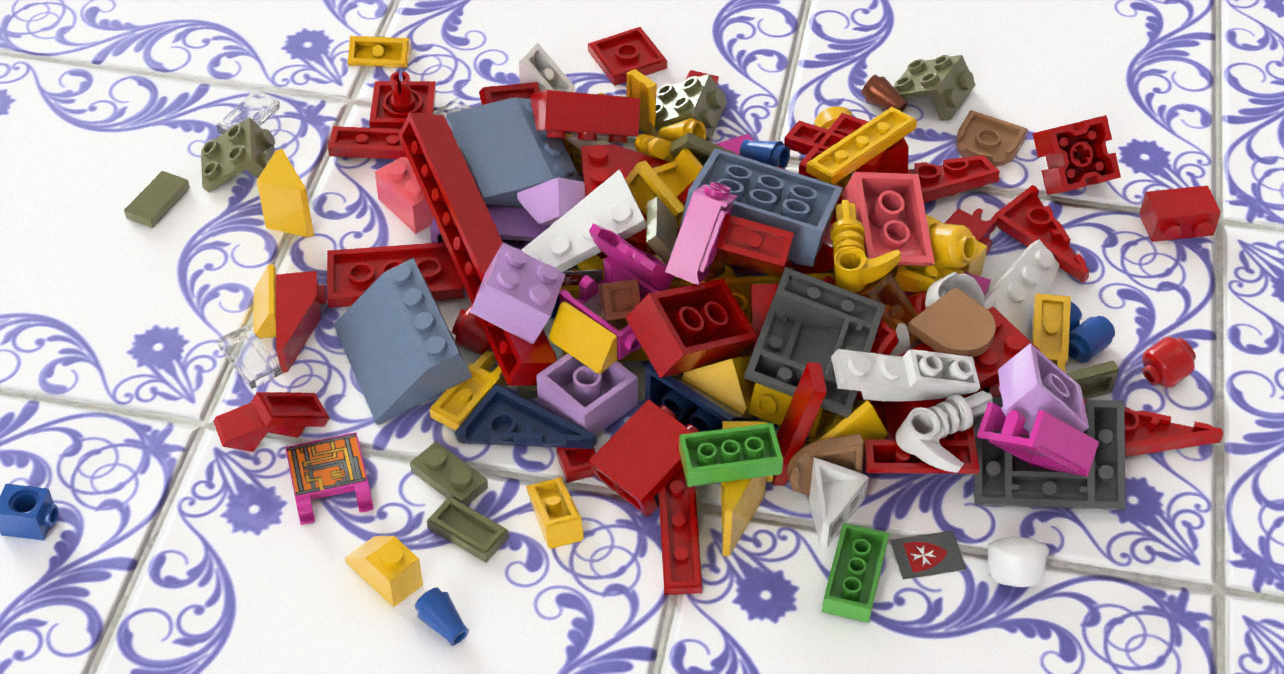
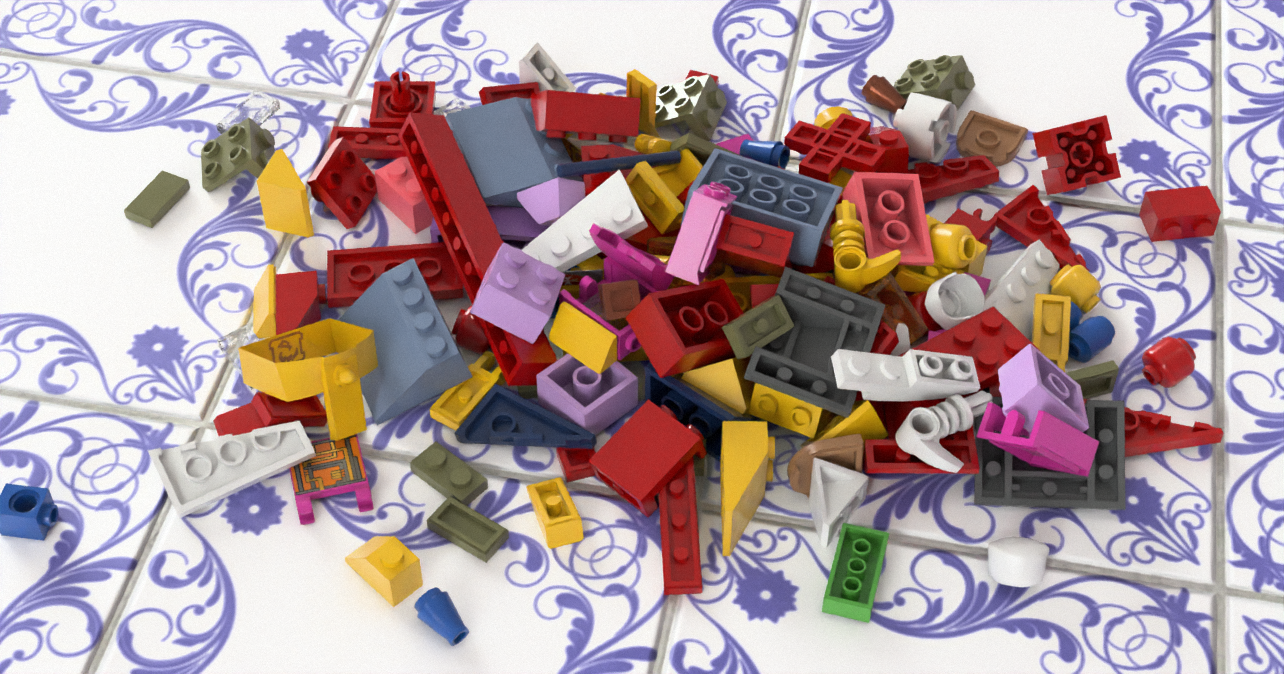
(220, 467): none -> white wing
(294, 368): none -> yellow piece
(343, 183): none -> red plate
(379, 51): yellow slope -> none
(615, 164): none -> dark blue bar
(625, 53): red tile -> none
(660, 229): olive tile -> none
(681, 128): yellow cone -> none
(730, 454): bright green piece -> none
(758, 326): none -> olive plate
(800, 416): red tile -> none
(861, 146): yellow tile -> none
(926, 126): none -> white brick
(928, 555): dark grey sticker -> none
(955, 325): medium nougat tile -> none
(1078, 284): none -> yellow head

